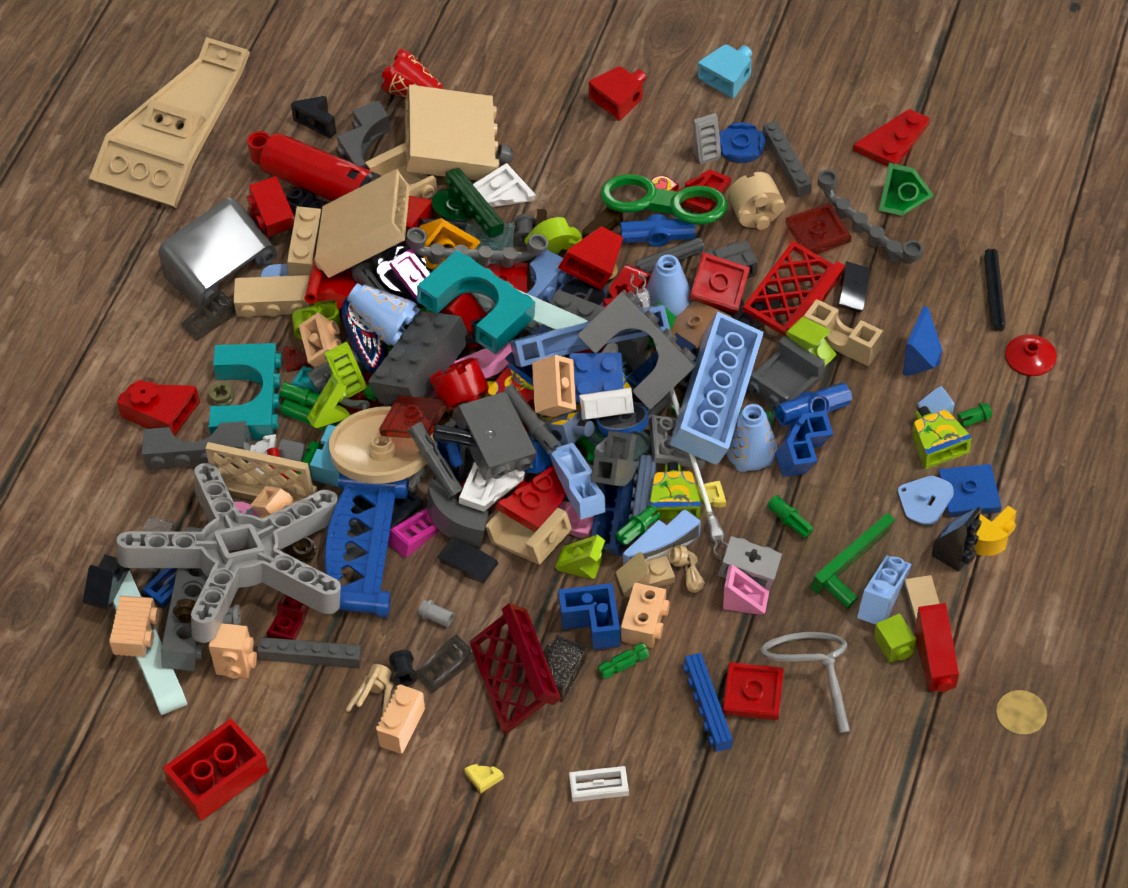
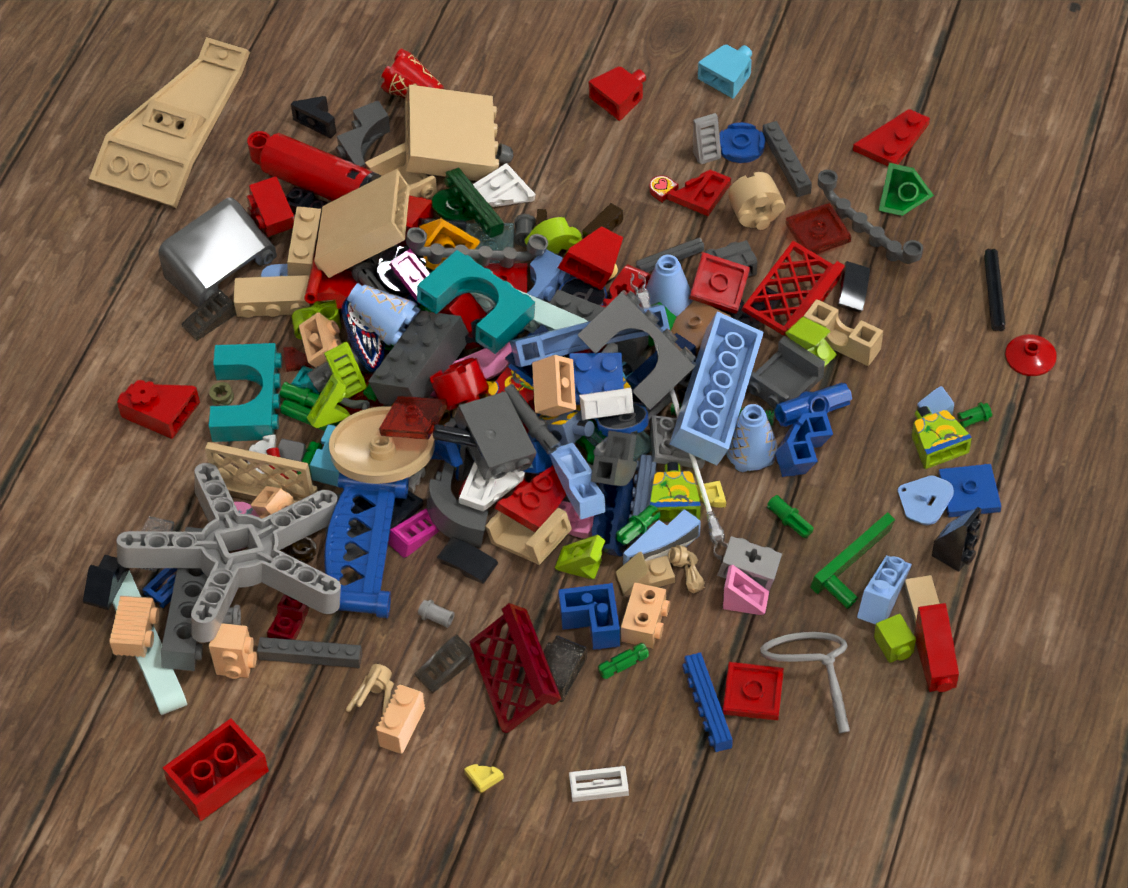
(164, 450): dark grey arch -> none
(183, 610): dark brown plate -> none
(403, 670): black bush -> none
(434, 459): dark grey pin -> none
(656, 230): blue piece -> none
(663, 200): green bar -> none
(923, 346): blue slope -> none
(994, 534): yellow brick -> none
(1021, 712): pearl gold sticker -> none

